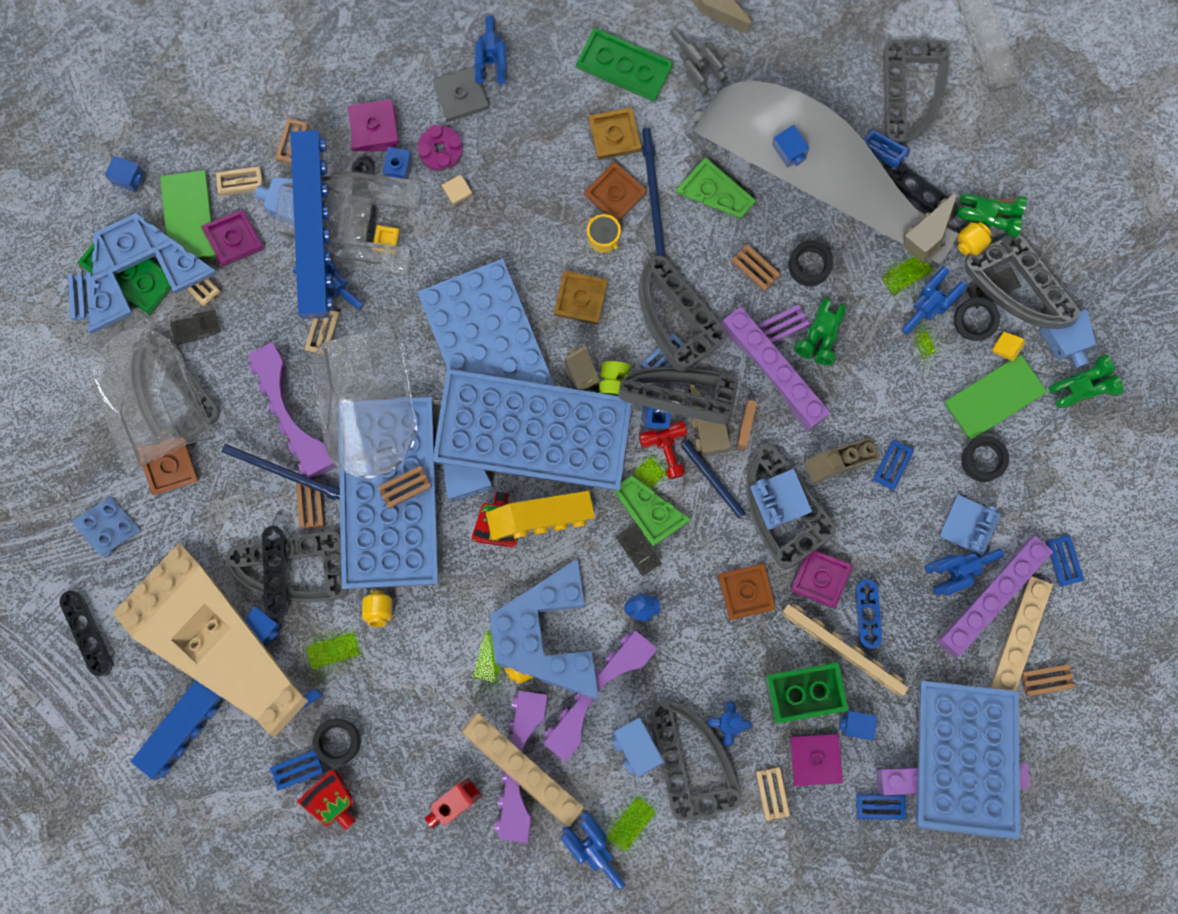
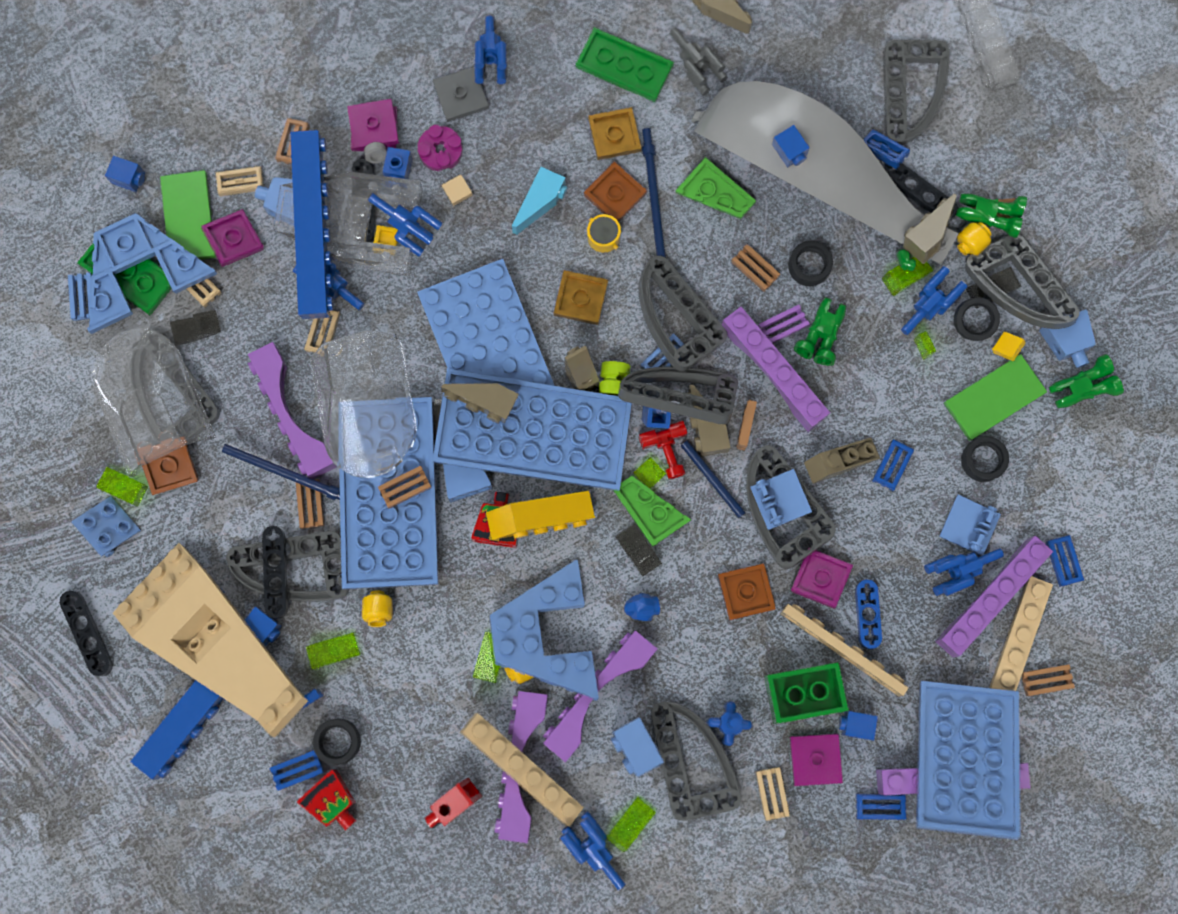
(122, 486): none -> clear neon green slope
(375, 152): none -> light grey tile
(407, 222): none -> blue plant
(488, 398): none -> dark tan slope
(541, 198): none -> medium azure slope
(905, 261): none -> green arm

